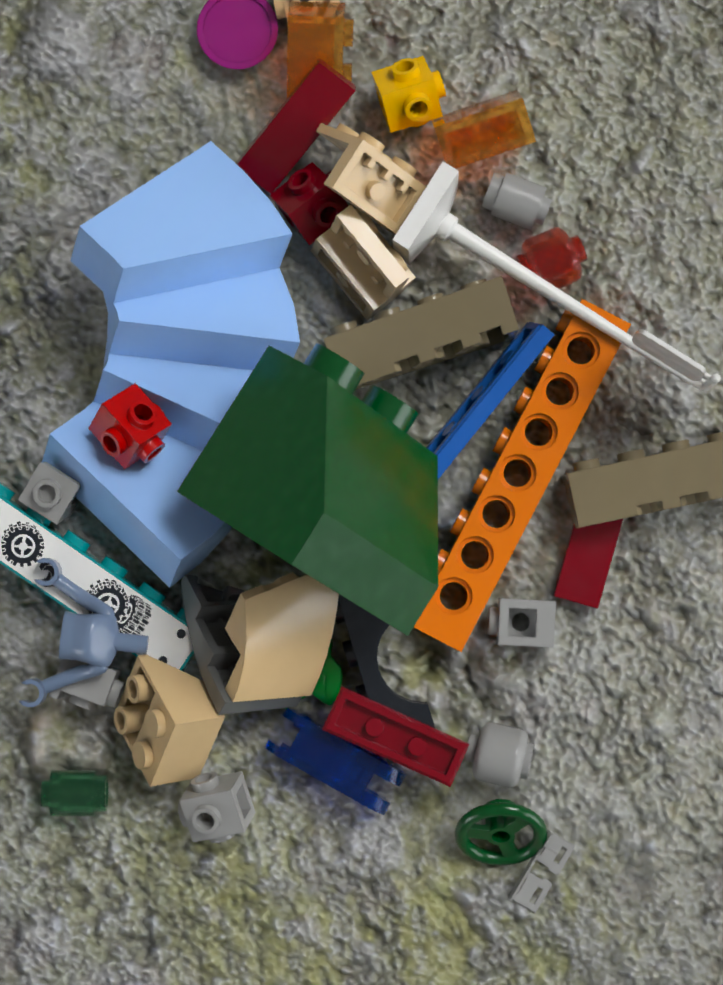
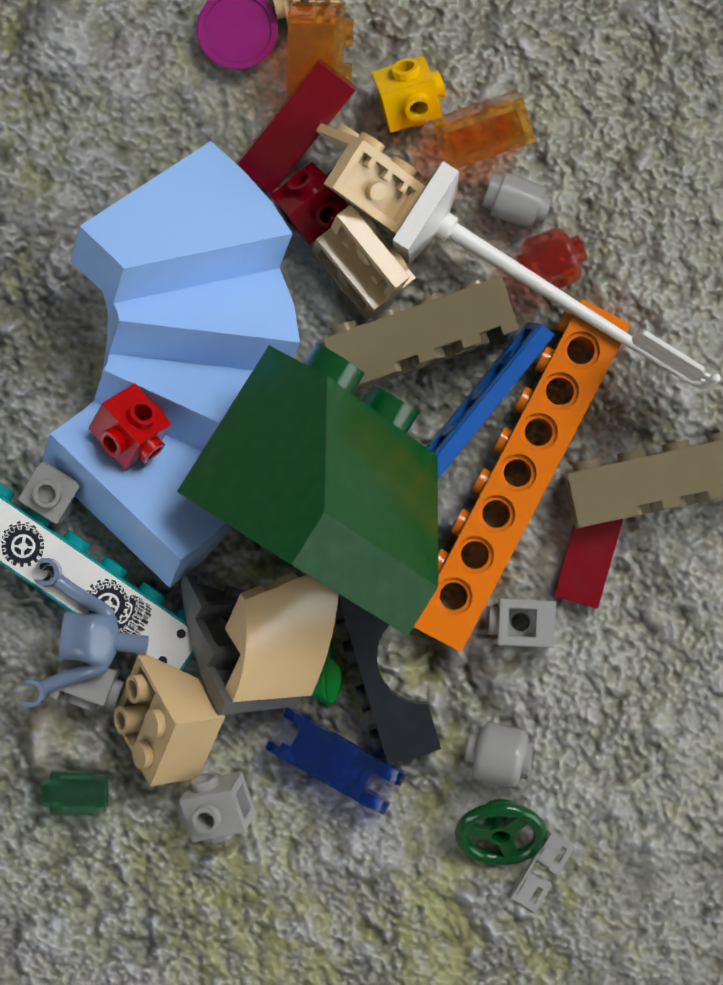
(396, 736): dark red tile -> none

